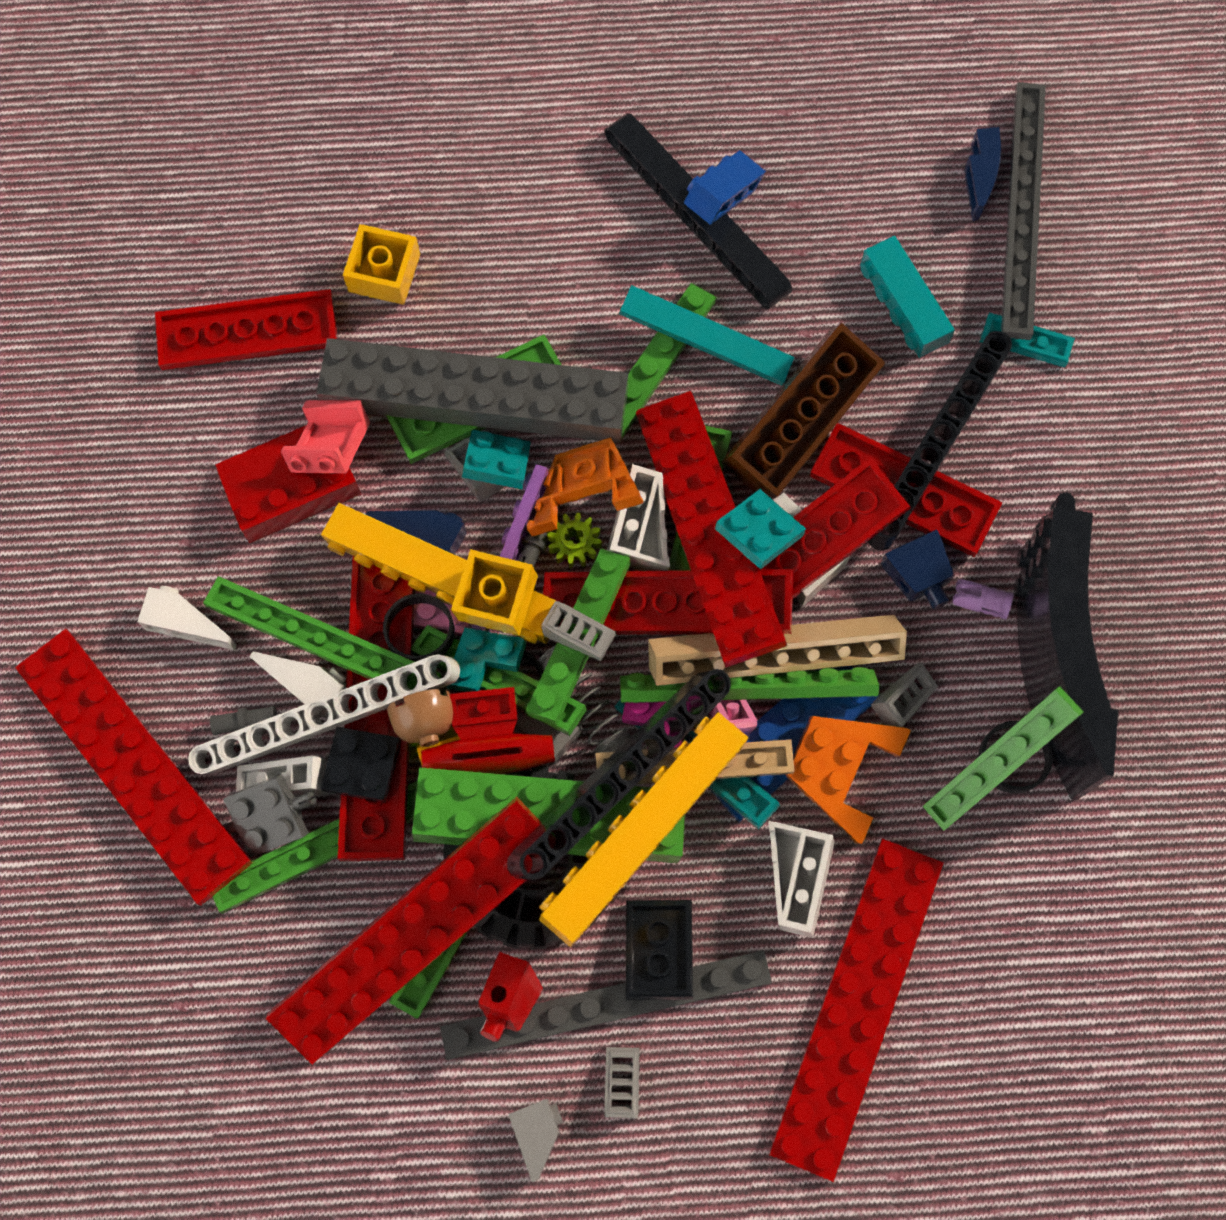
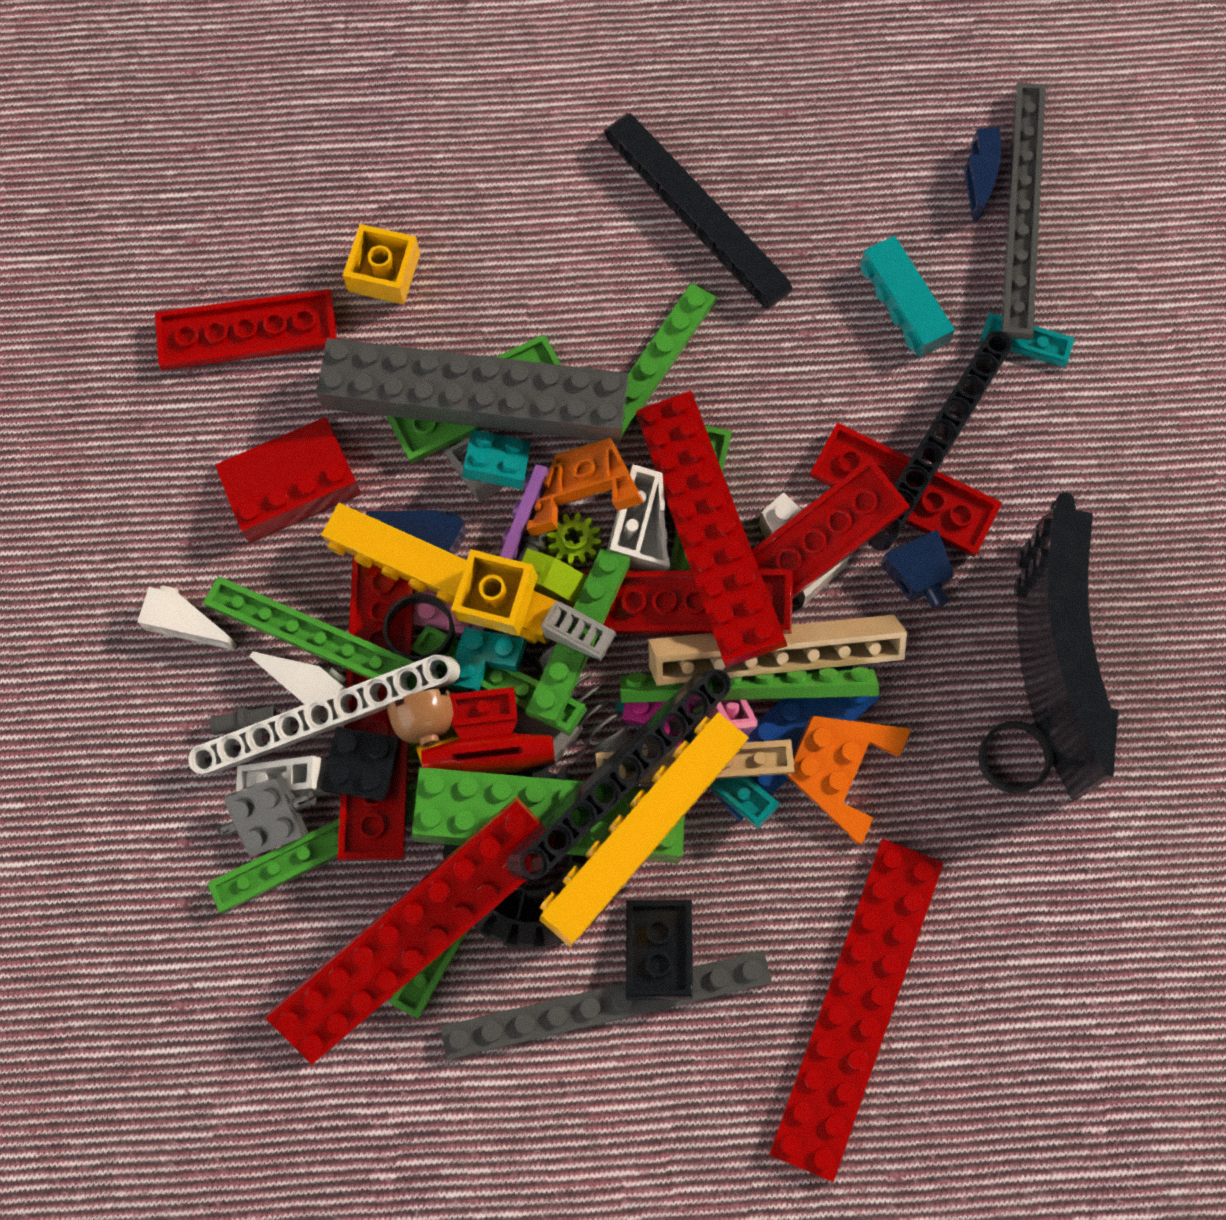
(134, 767): red plate -> none
(329, 437): coral panel -> none
(508, 995): red torso -> none
(536, 1134): light grey slope -> none
(555, 577): none -> lime slope
(622, 1112): light grey slope -> none
(706, 335): teal tile -> none
(723, 186): blue brick -> none
(760, 529): teal plate -> none
(800, 875): white wedge -> none
(803, 412): reddish brown brick -> none
(887, 704): light grey slope -> none
(983, 598): lavender hinge -> none
(1003, 758): bright green plate -> none

